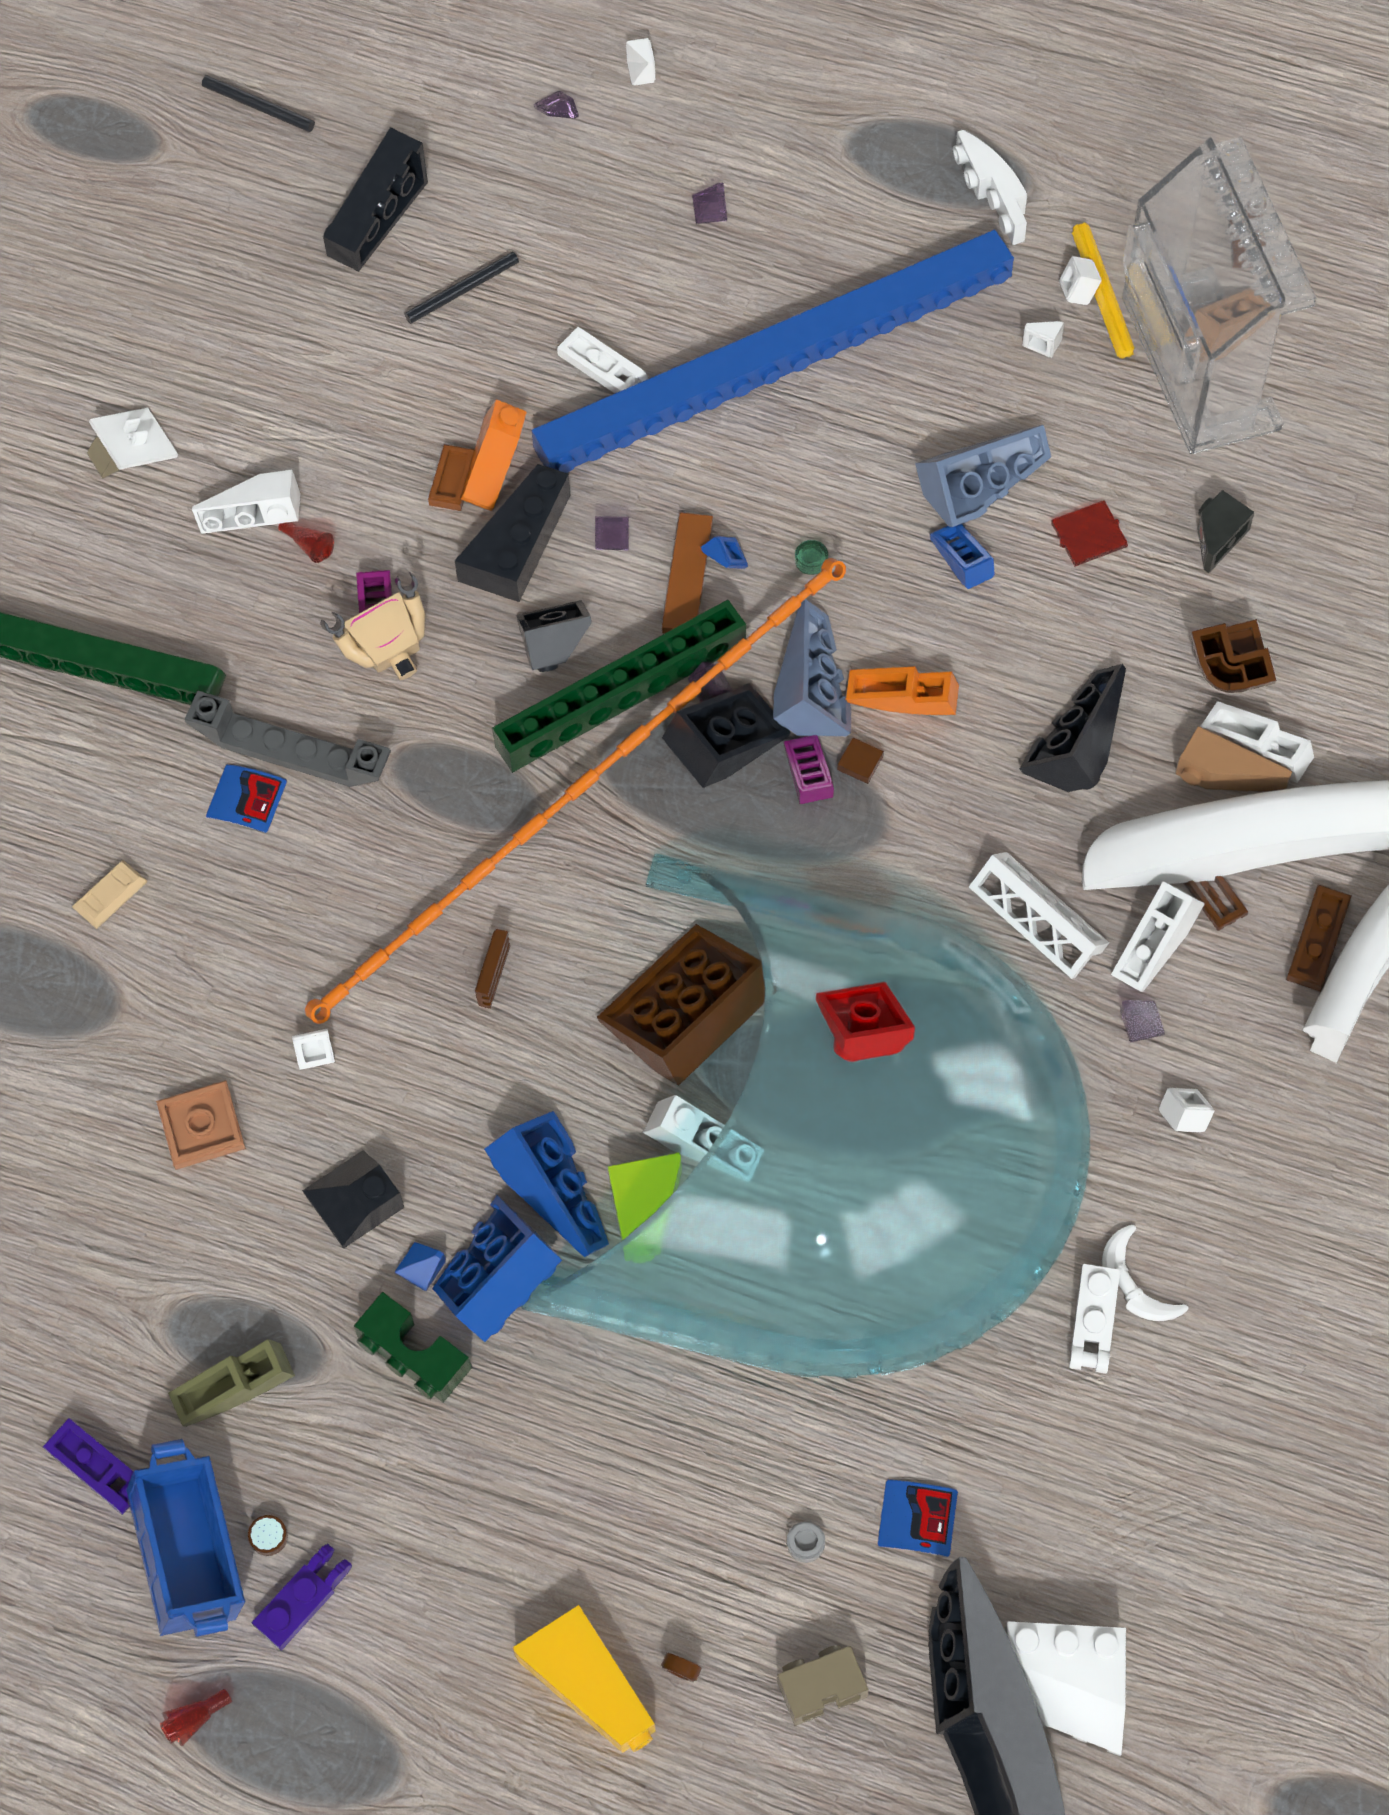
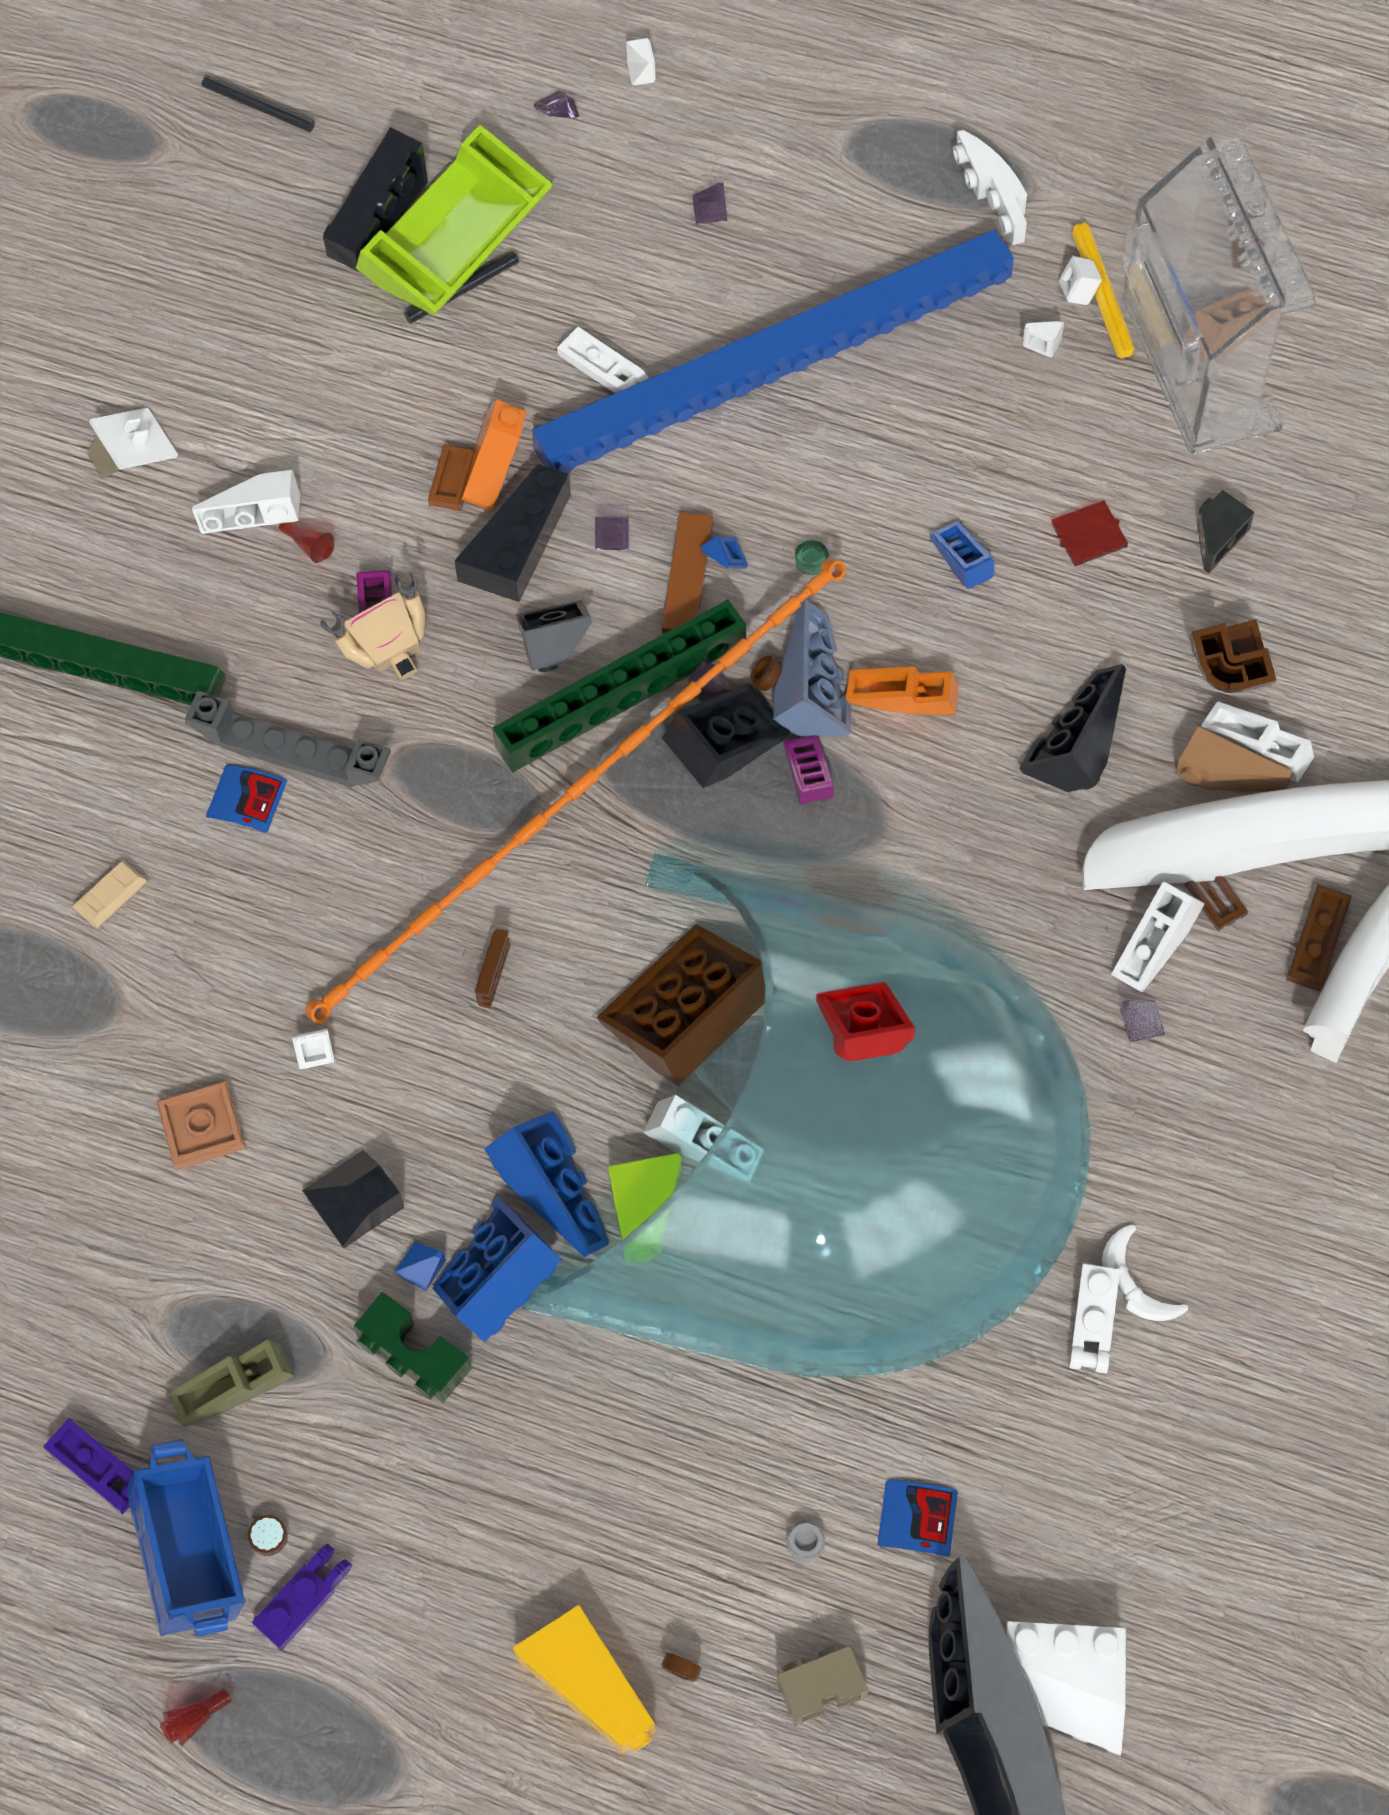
(454, 224): none -> lime slope
(766, 673): none -> reddish brown tile
(860, 760): reddish brown tile -> none
(974, 477): sand blue wedge -> none
(1046, 904): white fence -> none
(1186, 1110): white slope -> none

